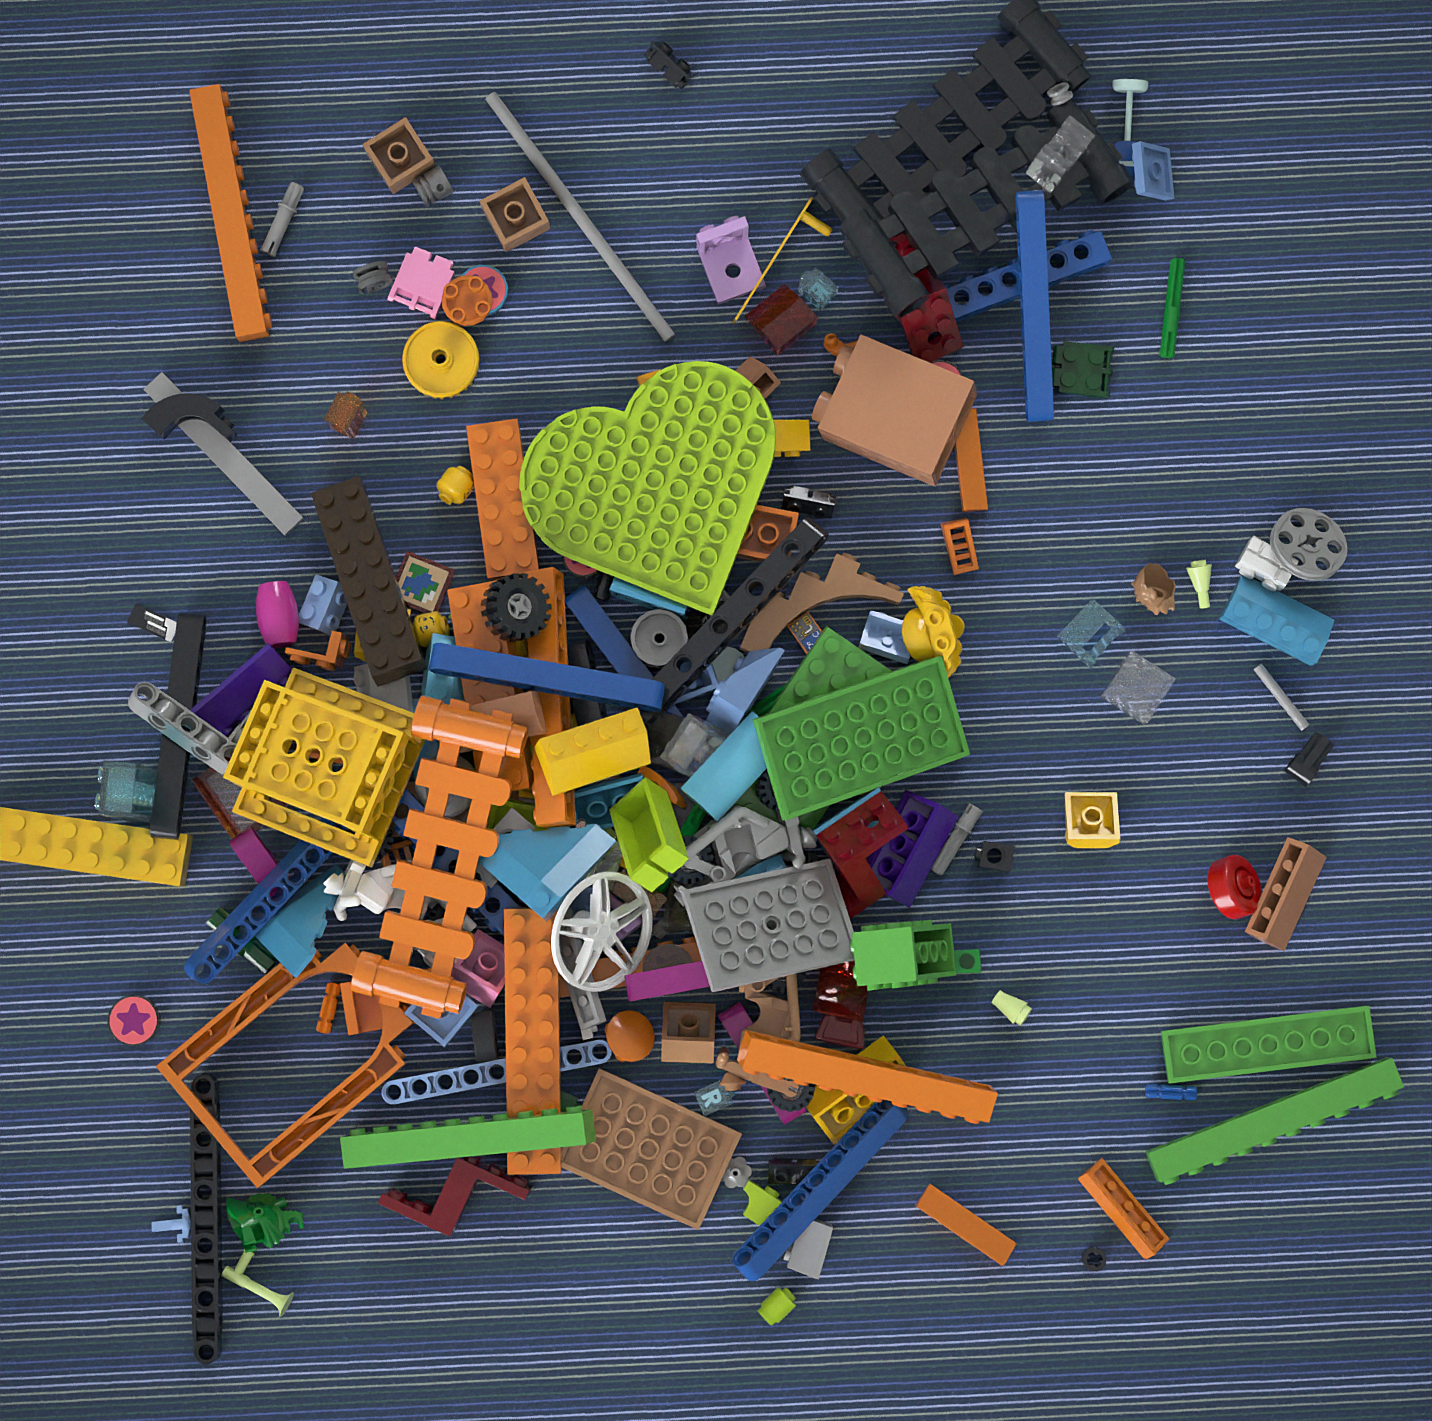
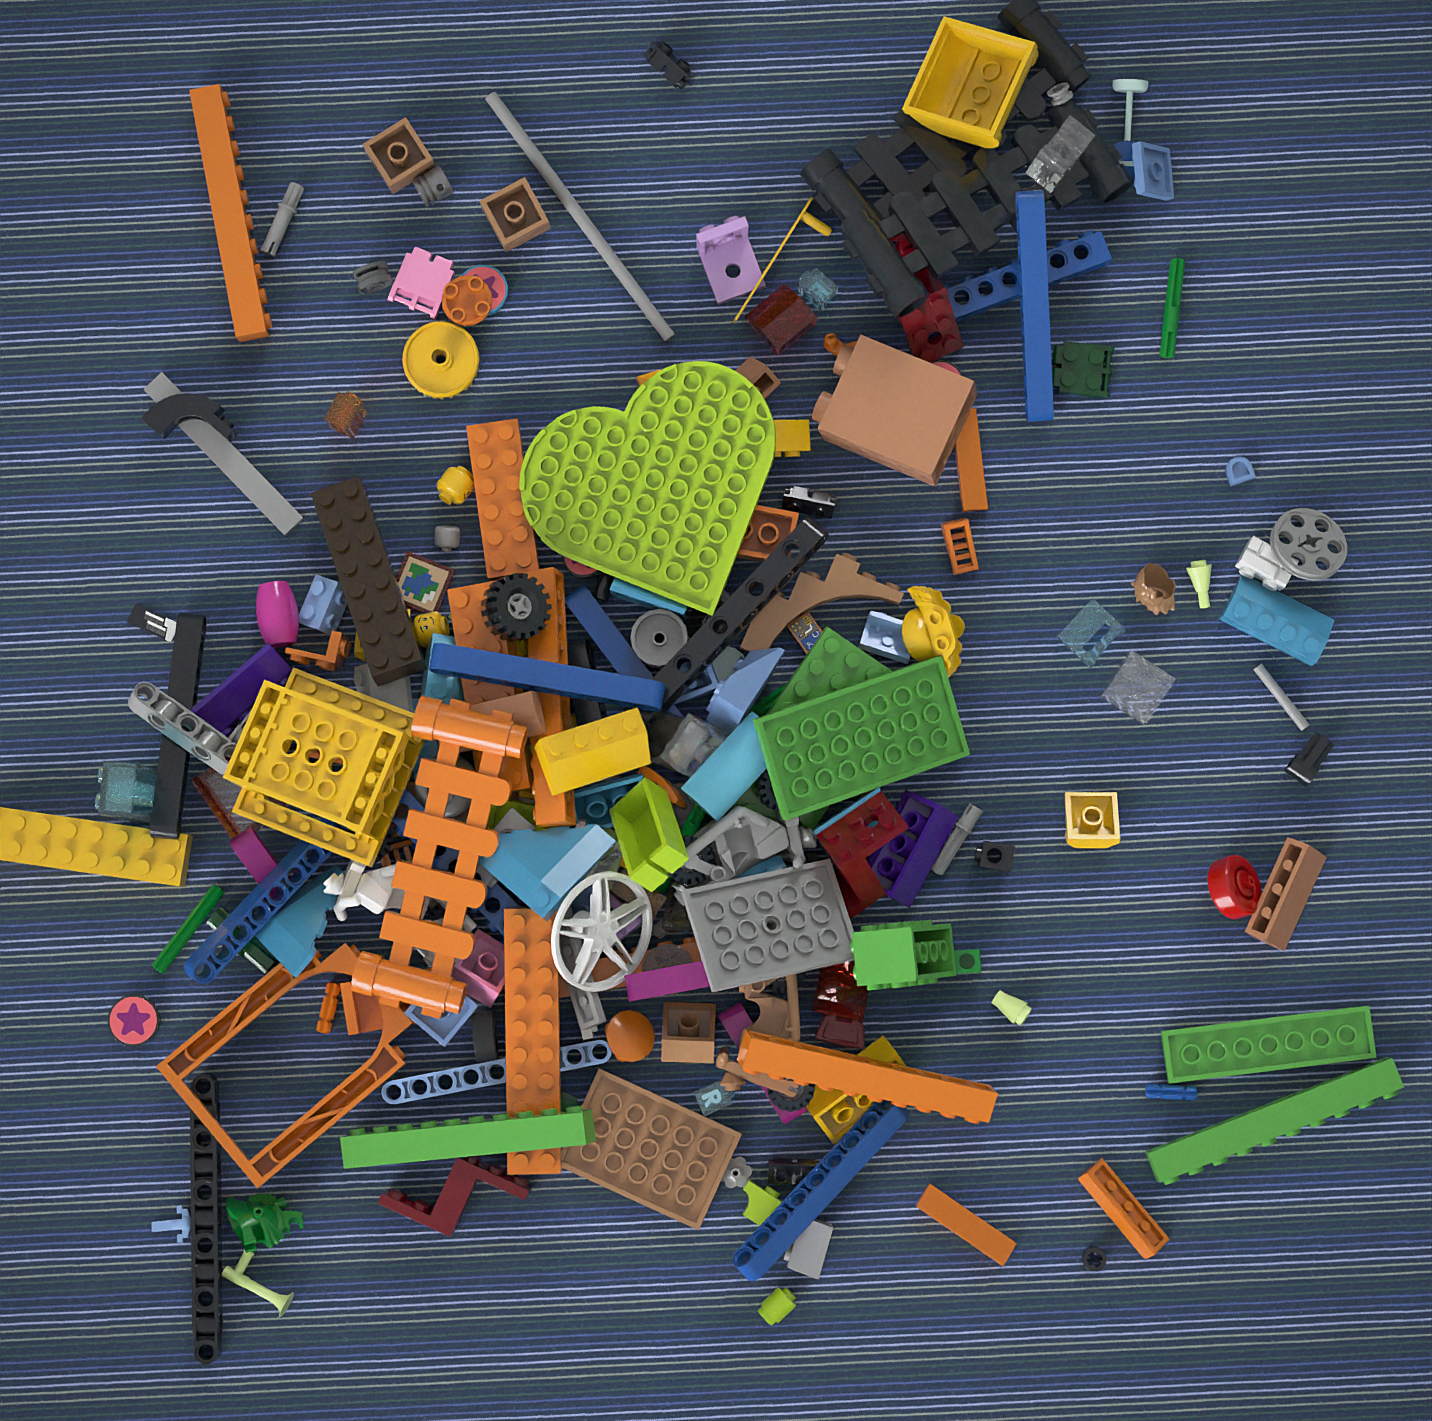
(188, 928): none -> green axle
(447, 537): none -> light grey piece
(970, 82): none -> yellow container
(1239, 471): none -> medium blue tile

